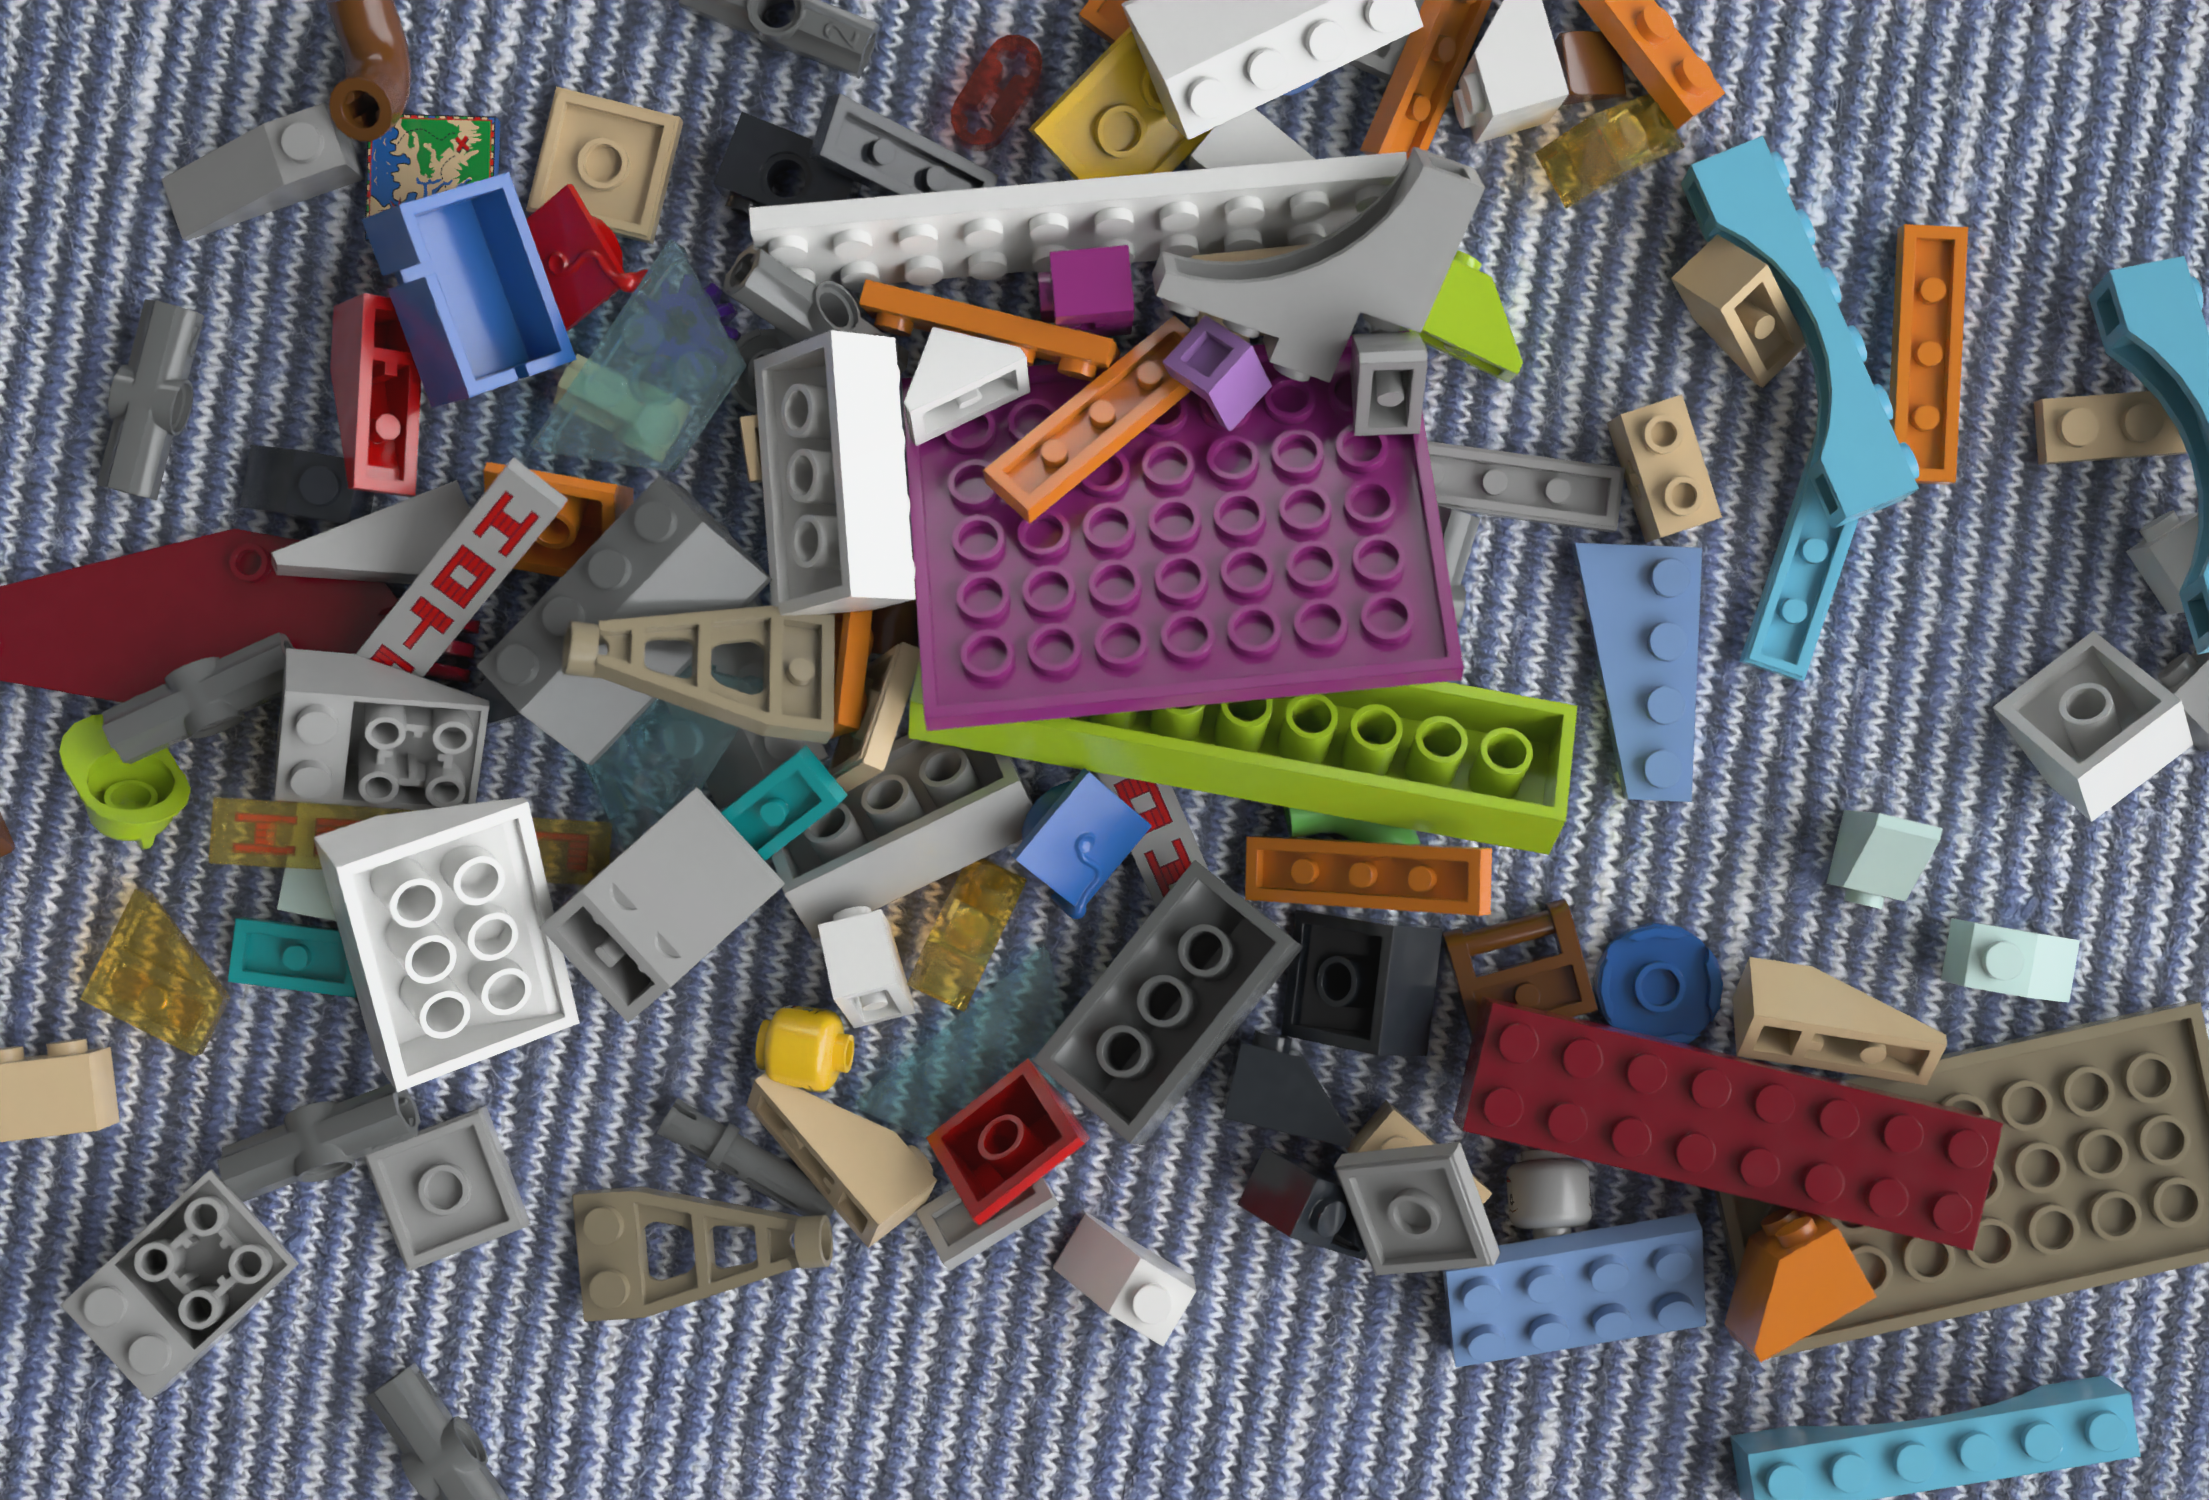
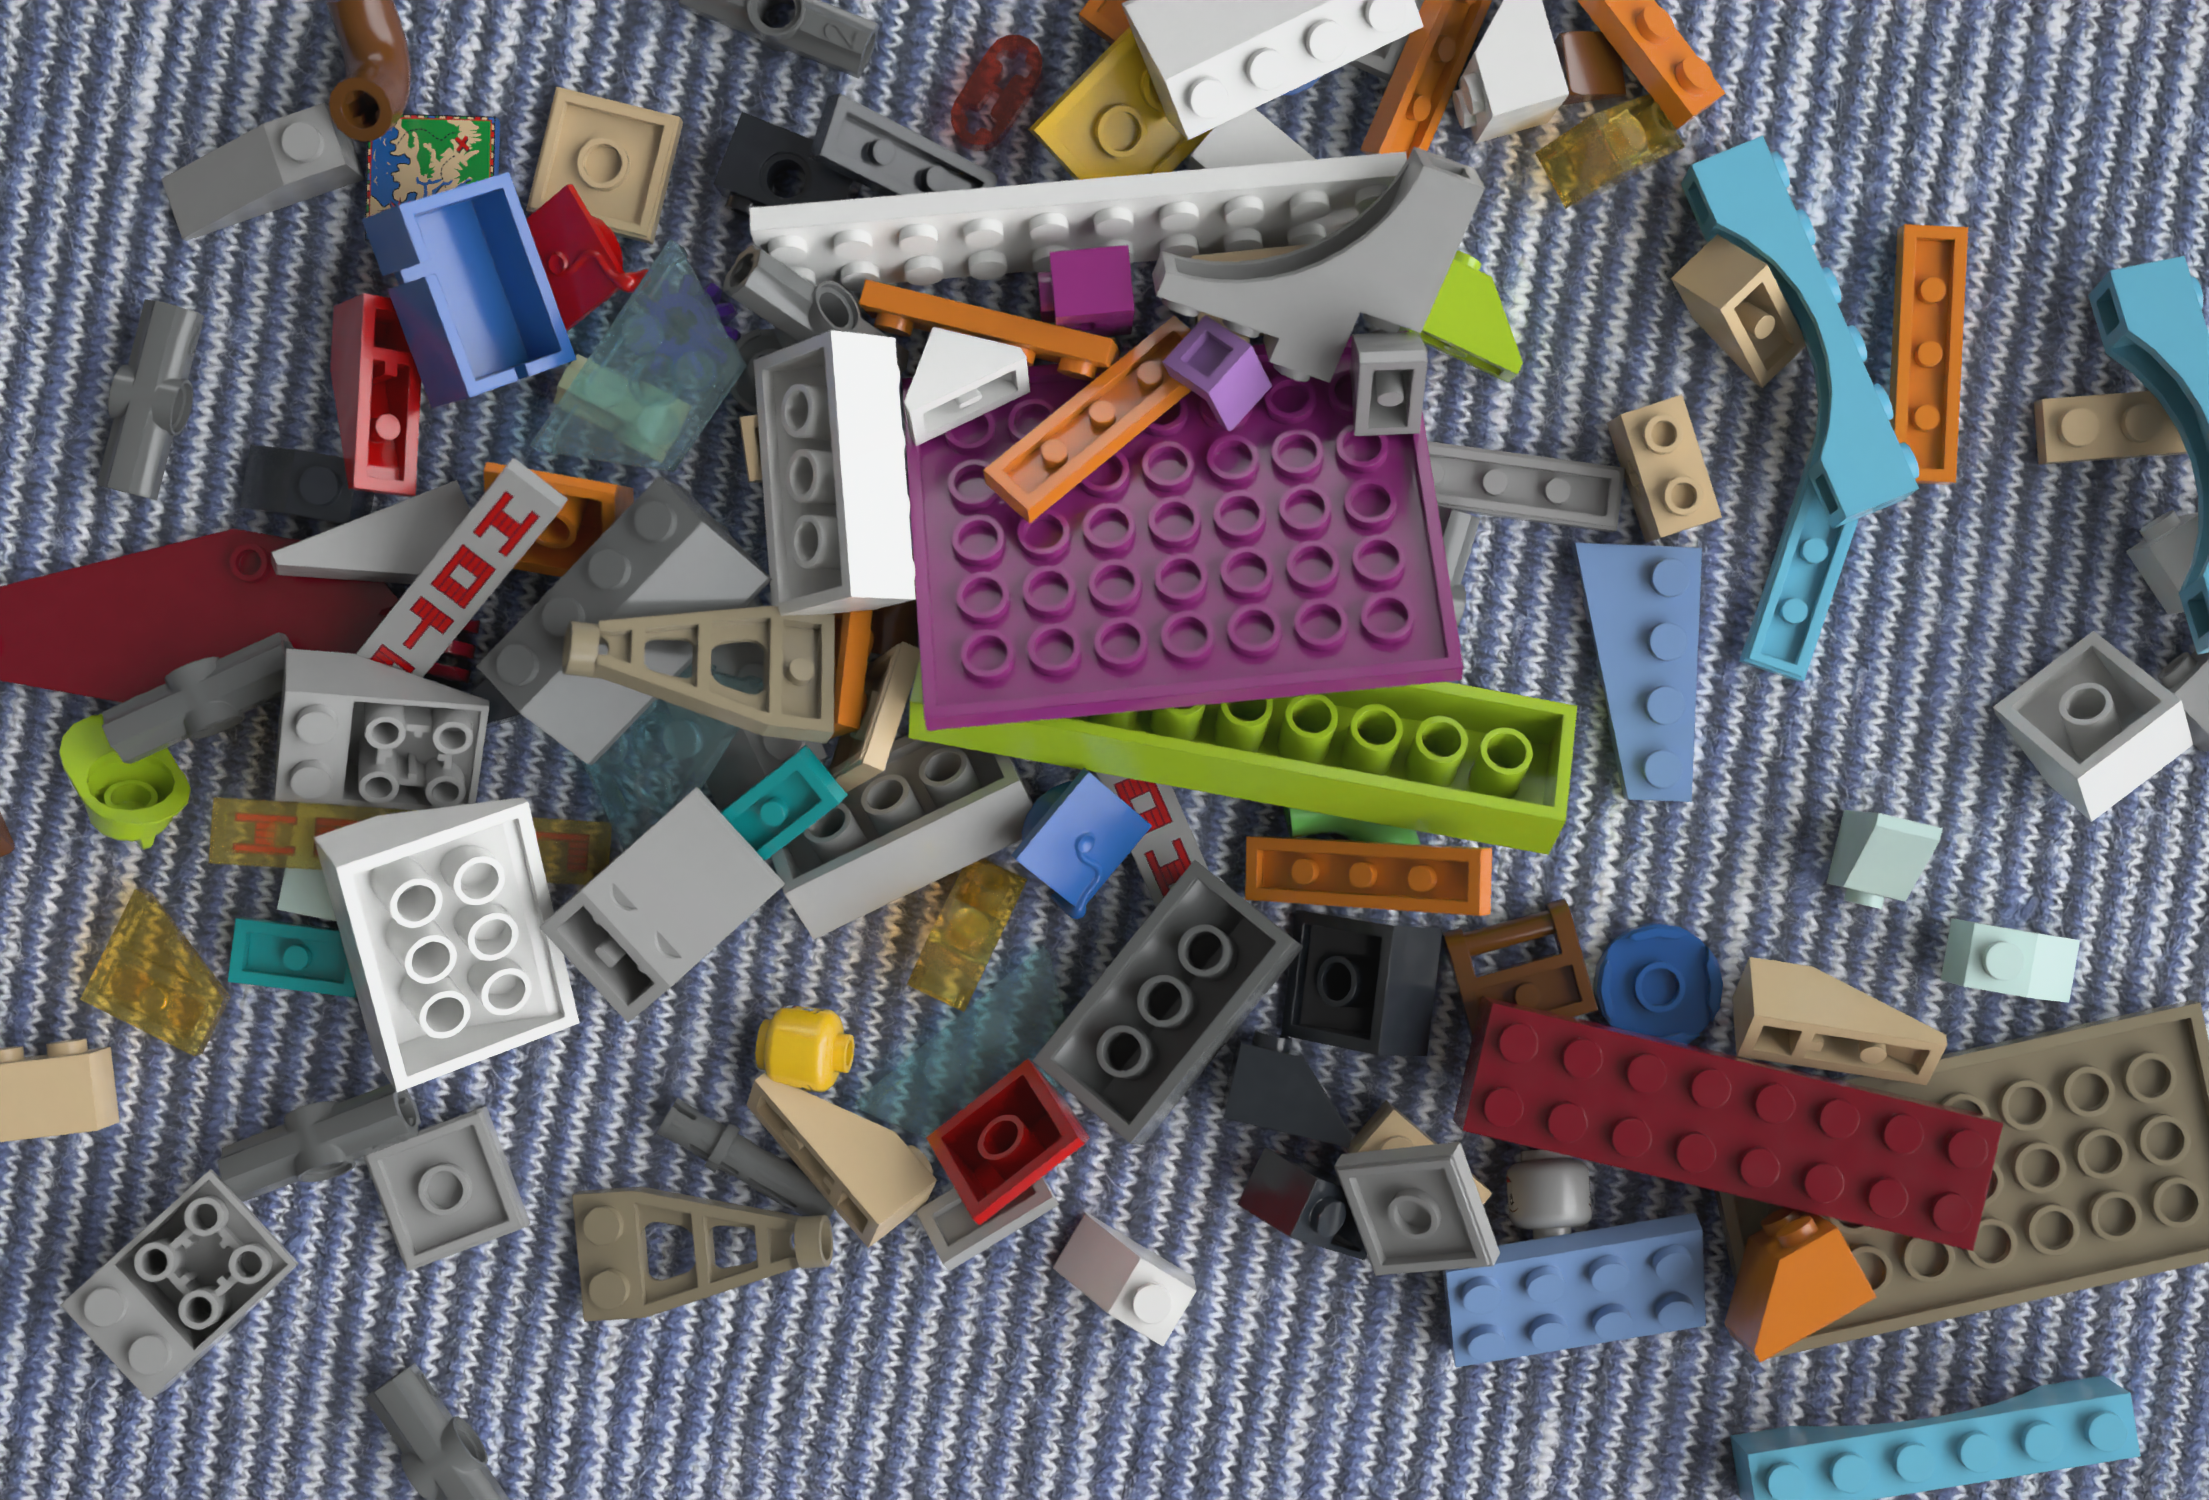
(865, 967): white slope -> none

